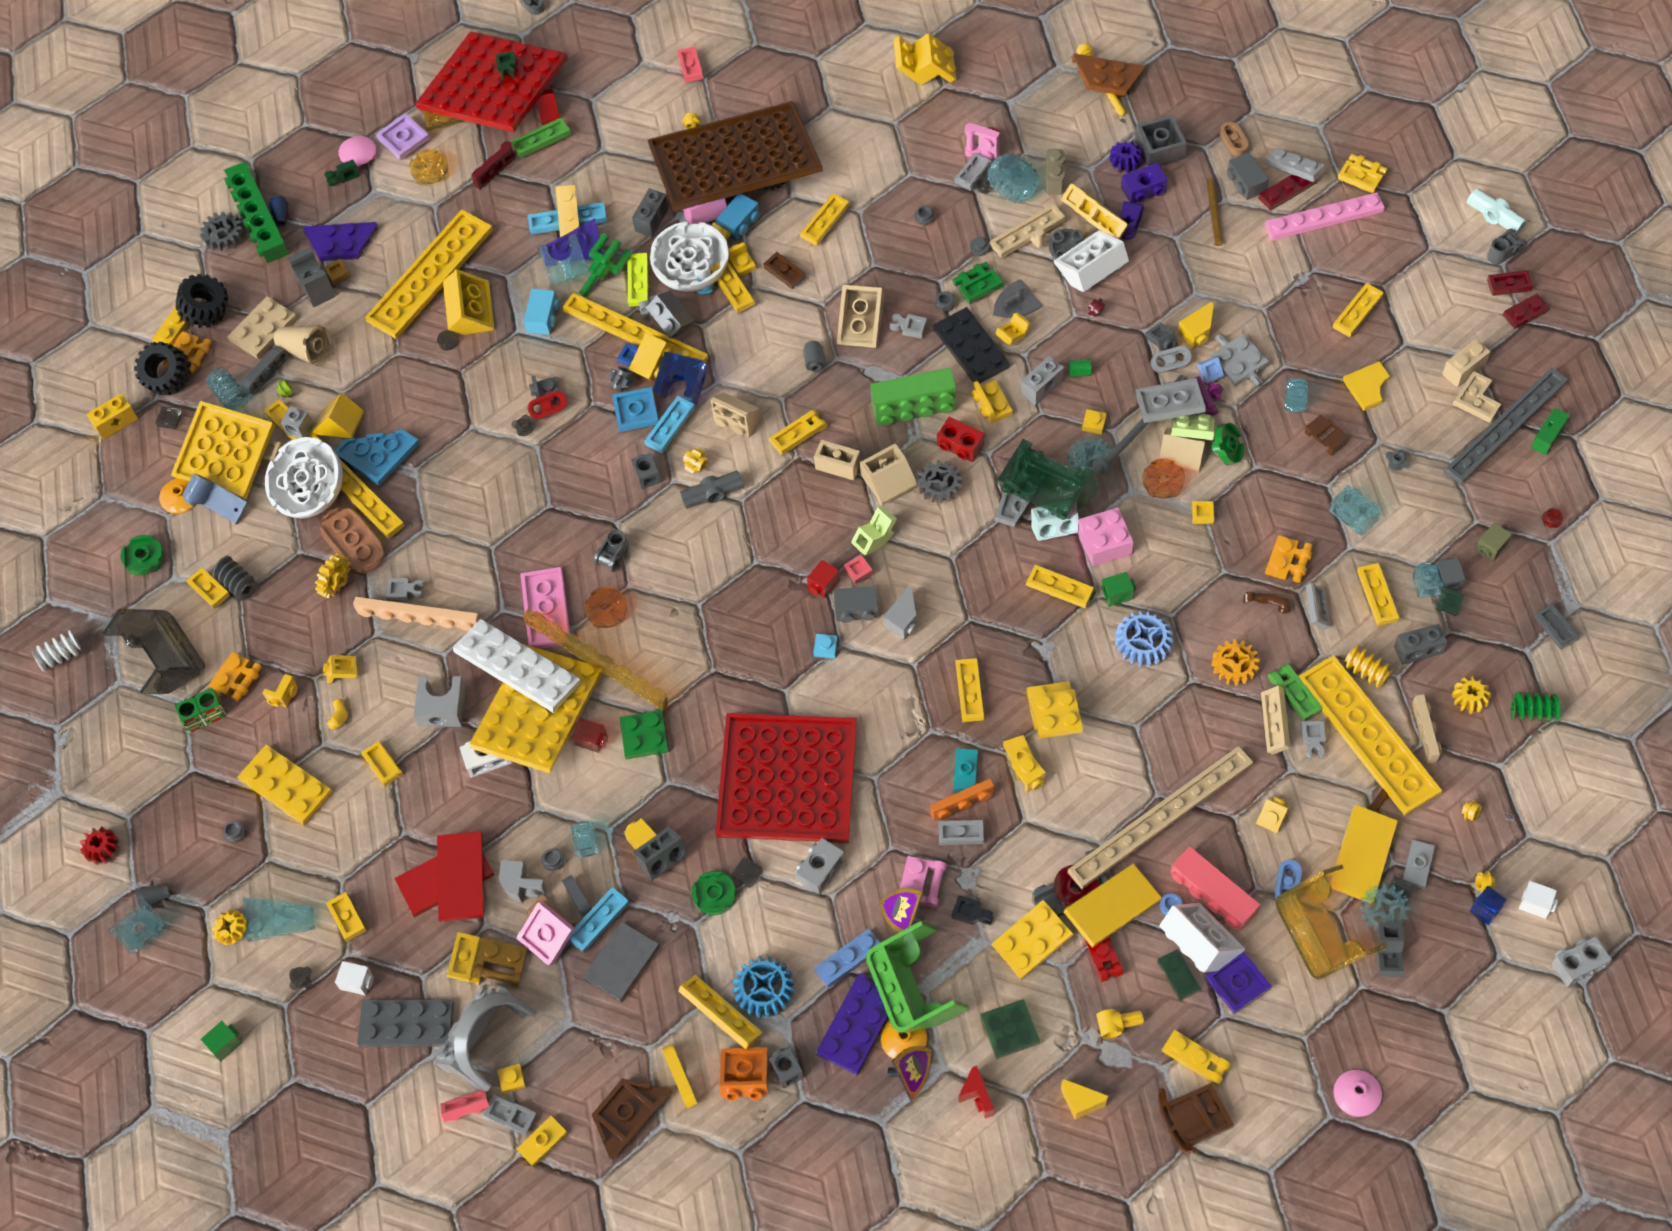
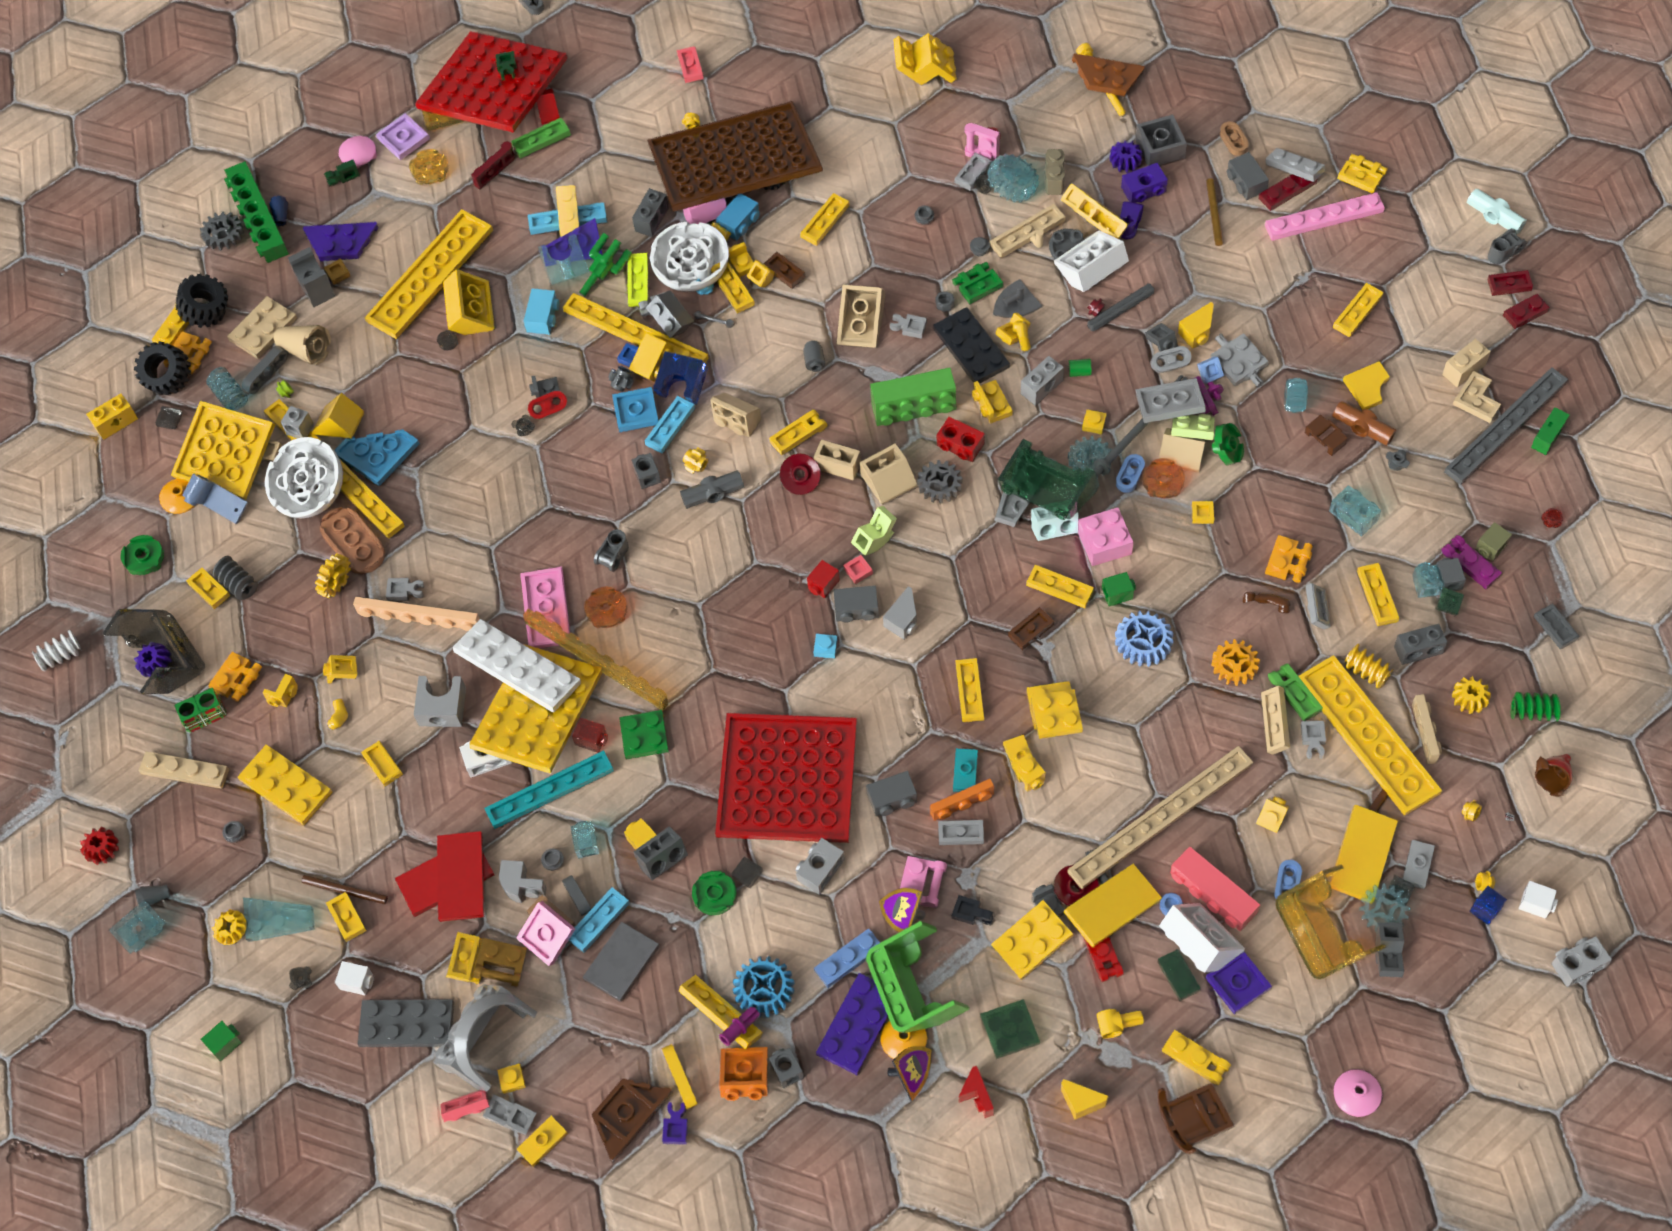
(152, 656): none -> dark purple gear
(183, 770): none -> tan plate
(340, 888): none -> reddish brown bar
(549, 789): none -> teal plate
(675, 1128): none -> dark purple plate
(729, 323): none -> flat silver hinge
(739, 1026): none -> magenta axle
(760, 274): none -> yellow brick
(790, 478): none -> dark red dish
(891, 794): none -> dark grey brick
(1022, 332): none -> yellow arm
(1030, 628): none -> reddish brown plate
(1120, 307): none -> dark grey axle
(1129, 474): none -> medium blue plate
(1364, 423): none -> dark orange piece
(1472, 562): none -> magenta plate
(1554, 774): none -> reddish brown hat

